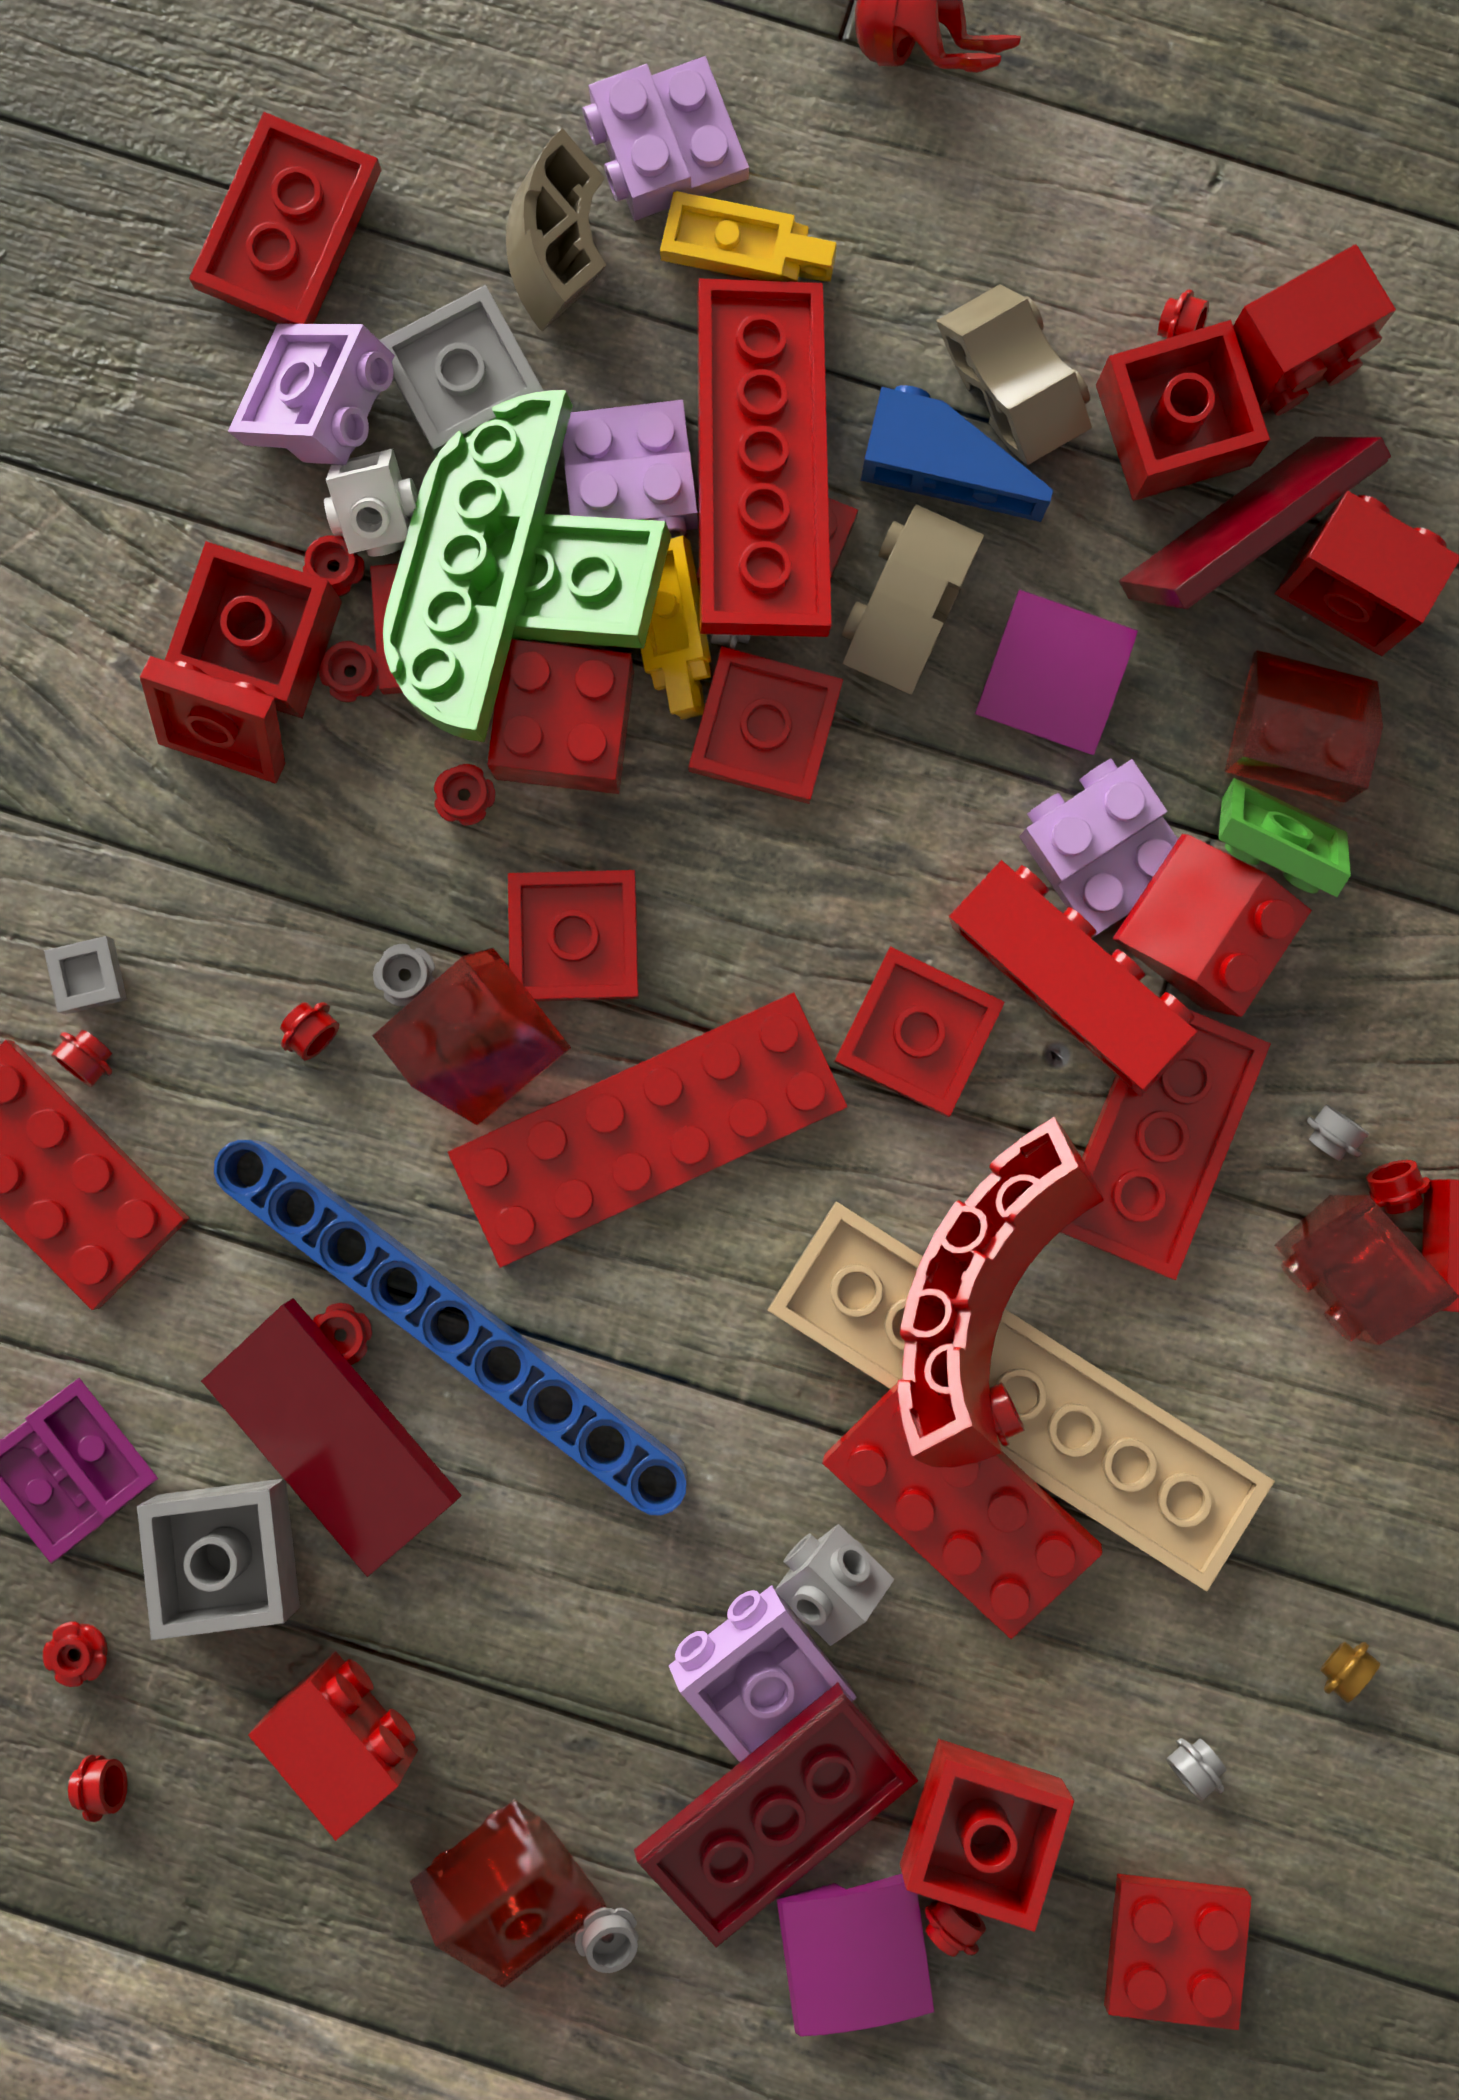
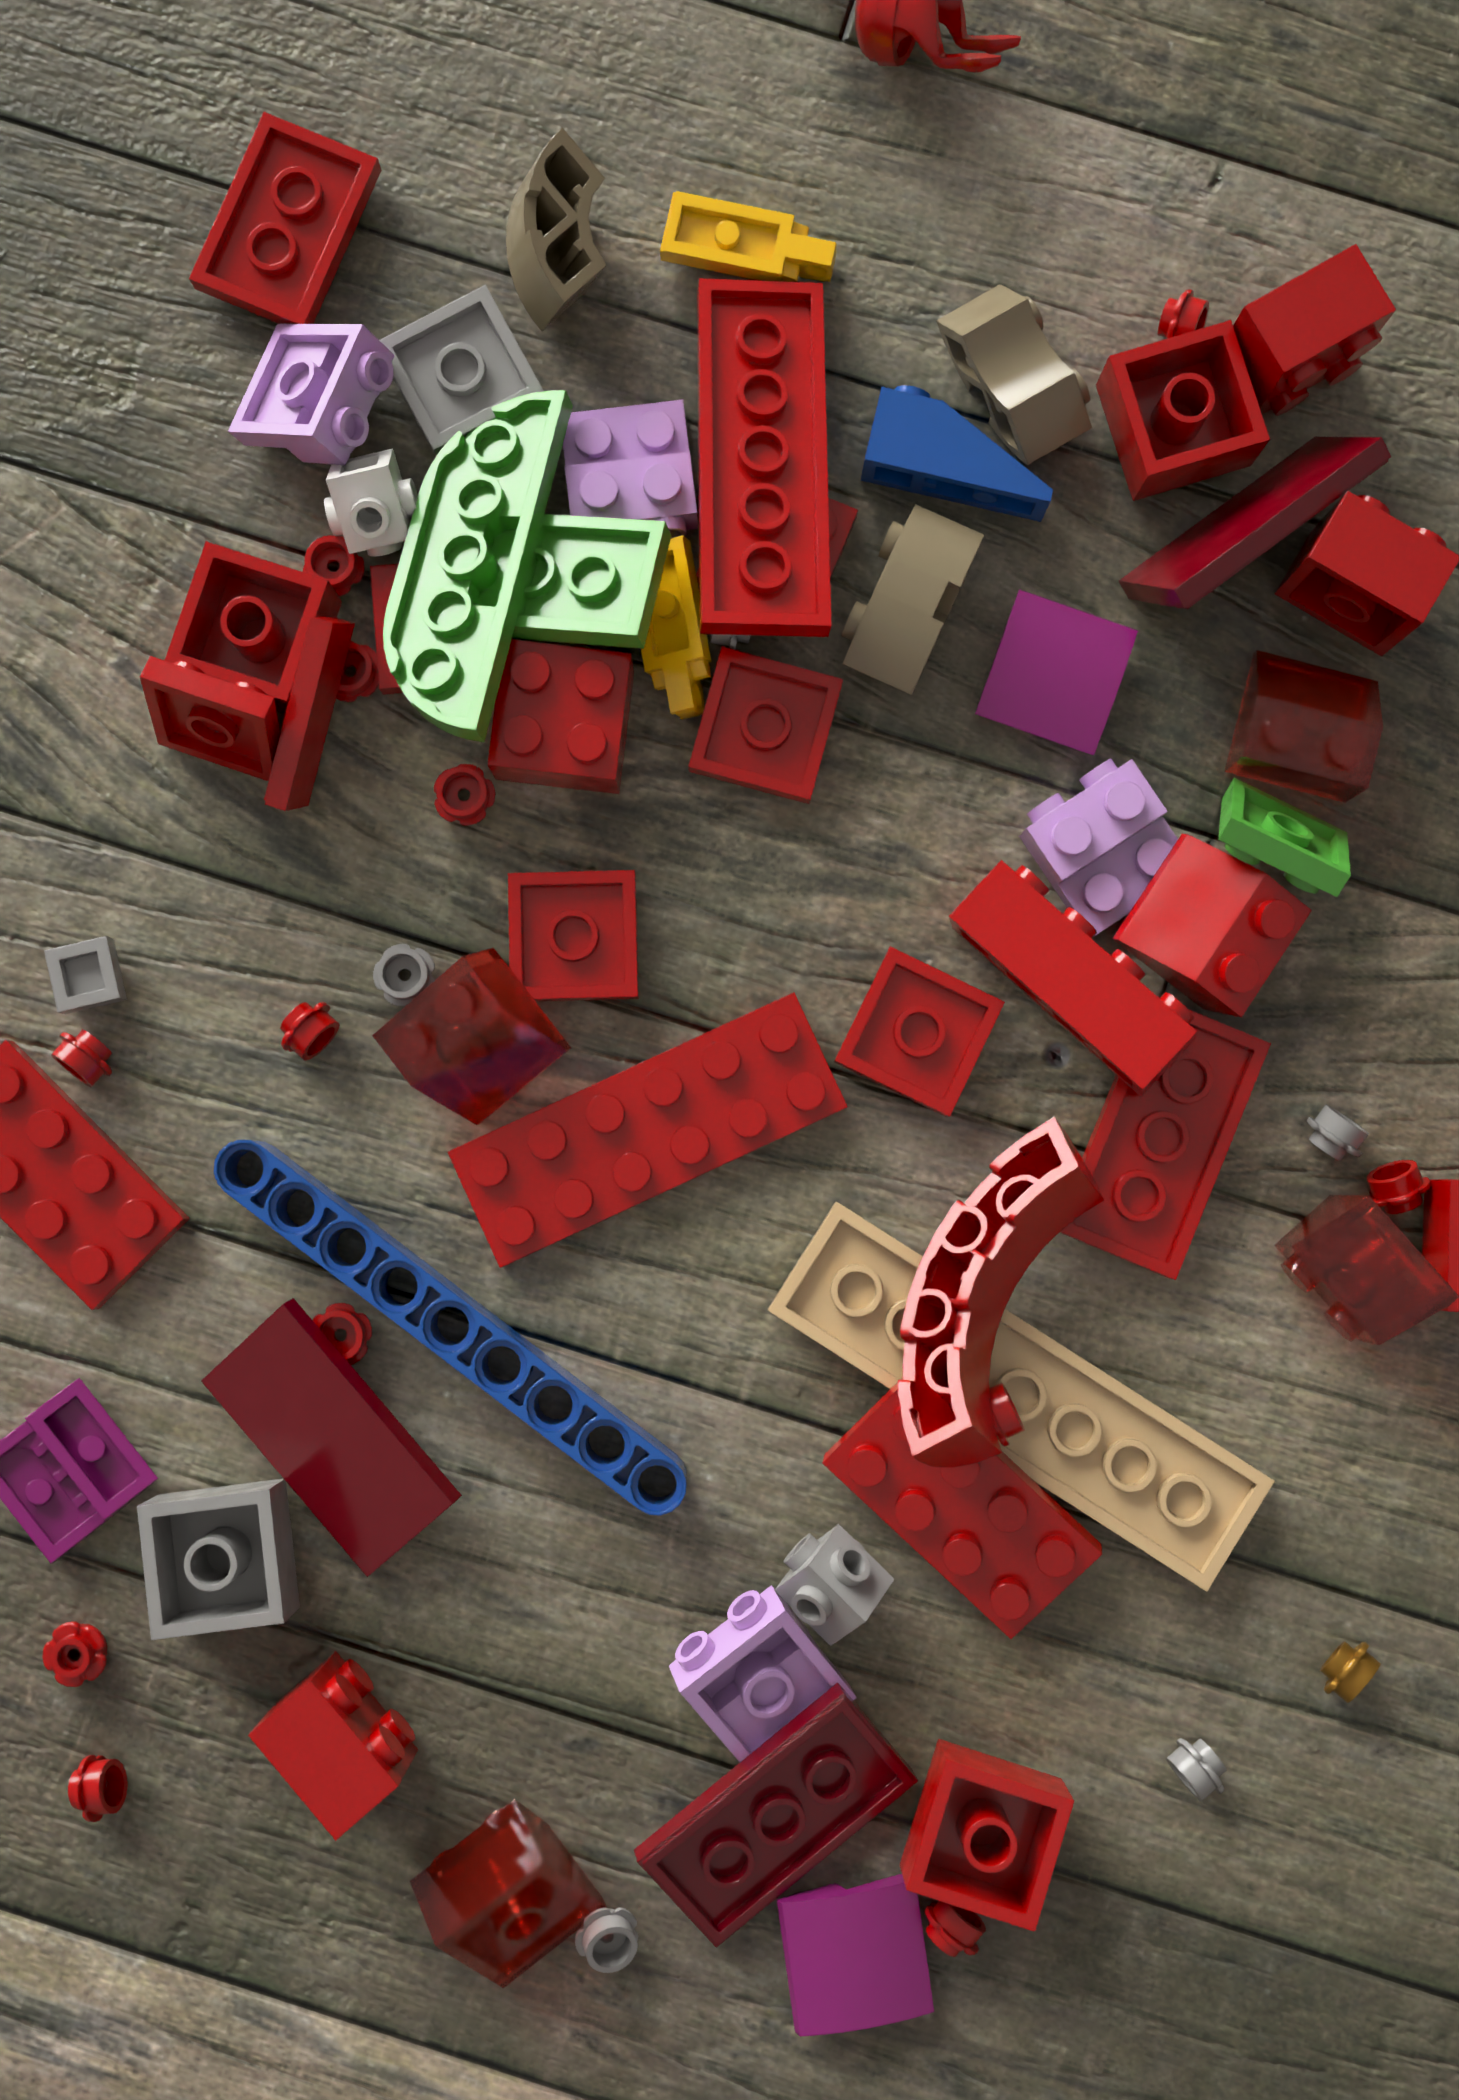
(308, 712): none -> red tile
(664, 135): lavender plate -> none
(1177, 1951): red plate -> none

